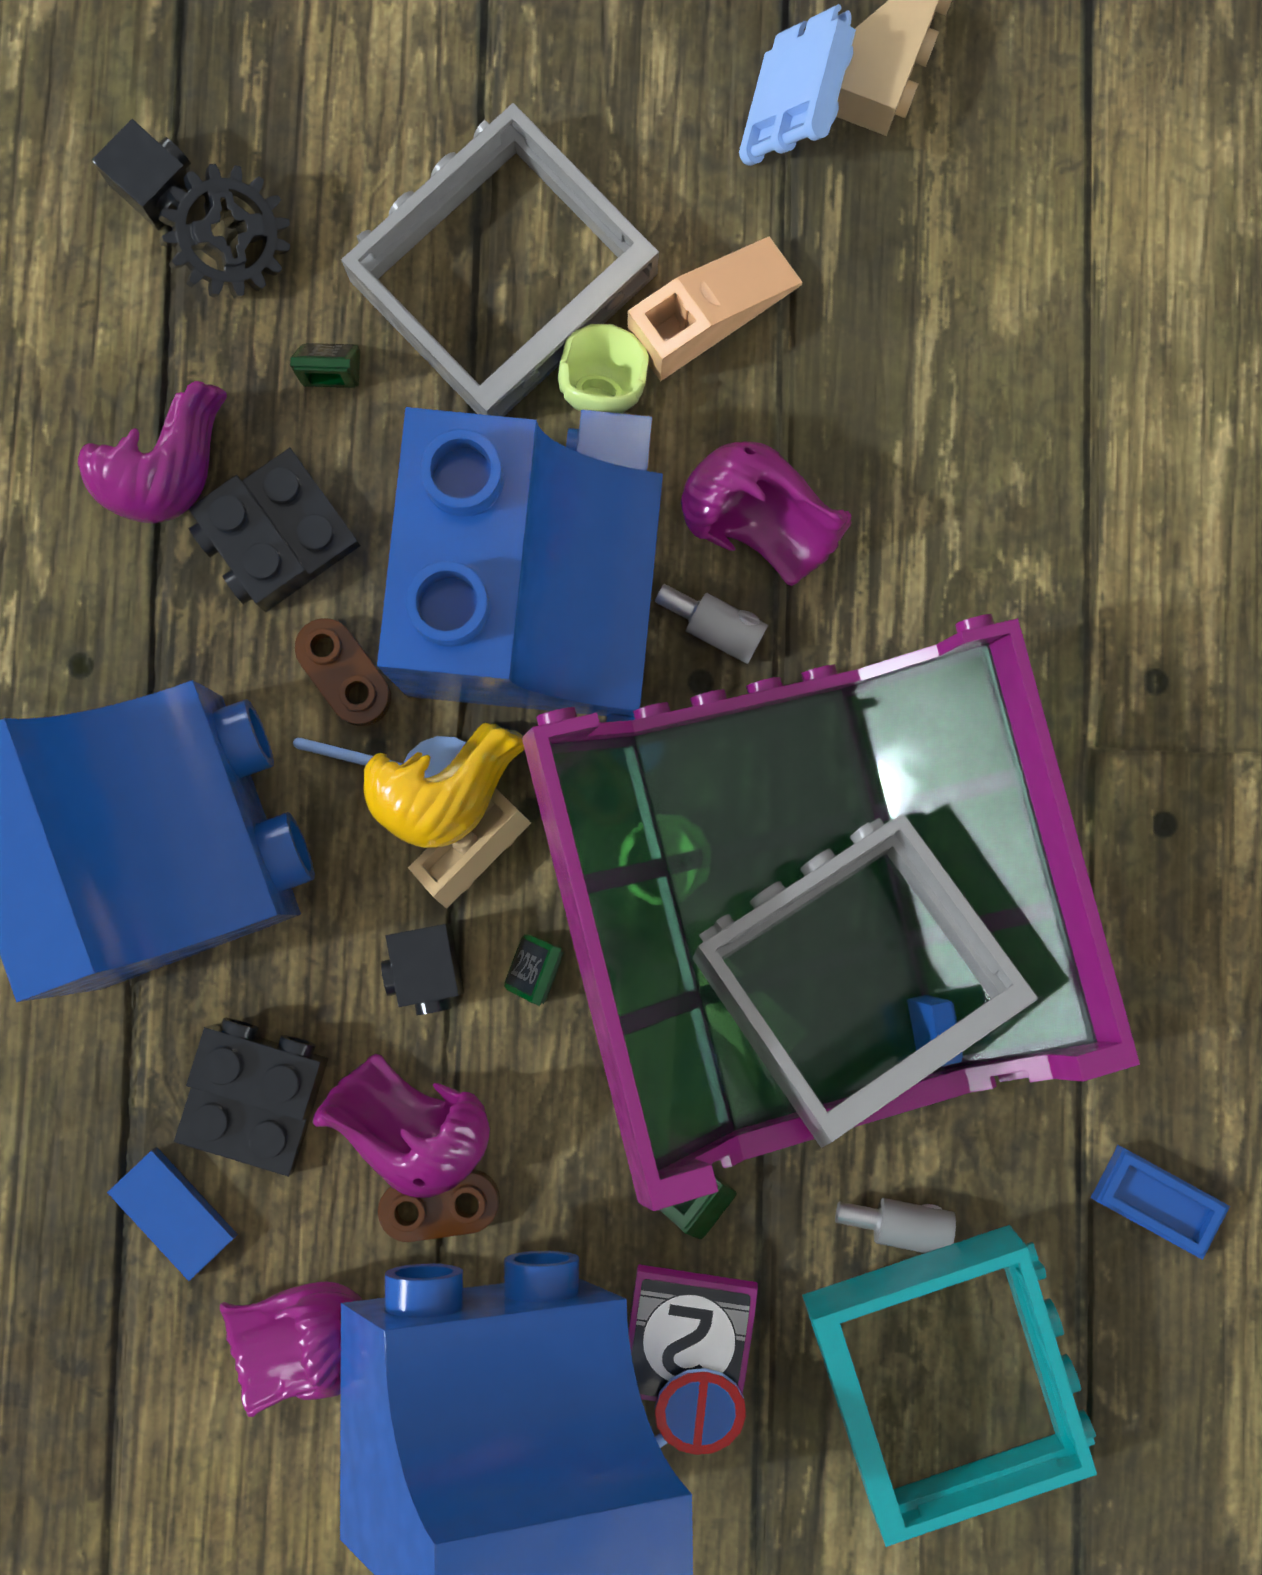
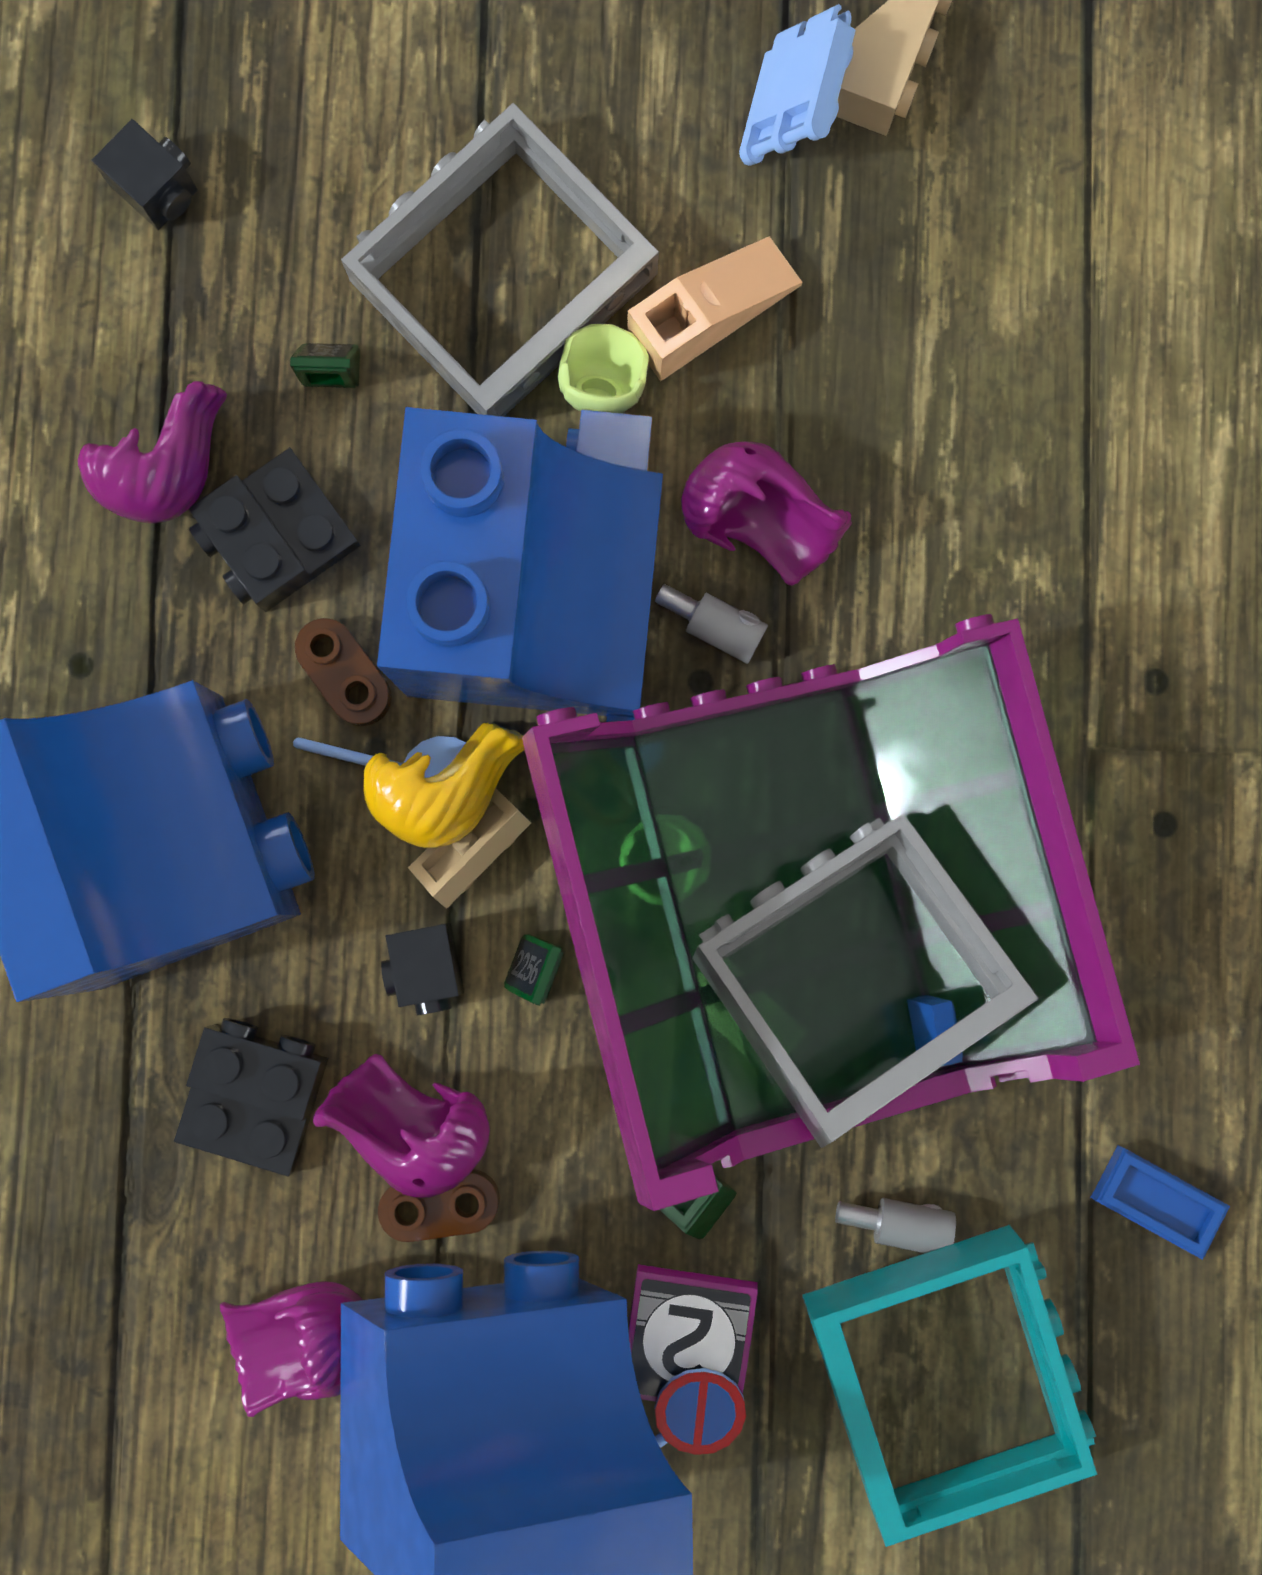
(172, 1213): blue tile -> none
(199, 236): black gear -> none

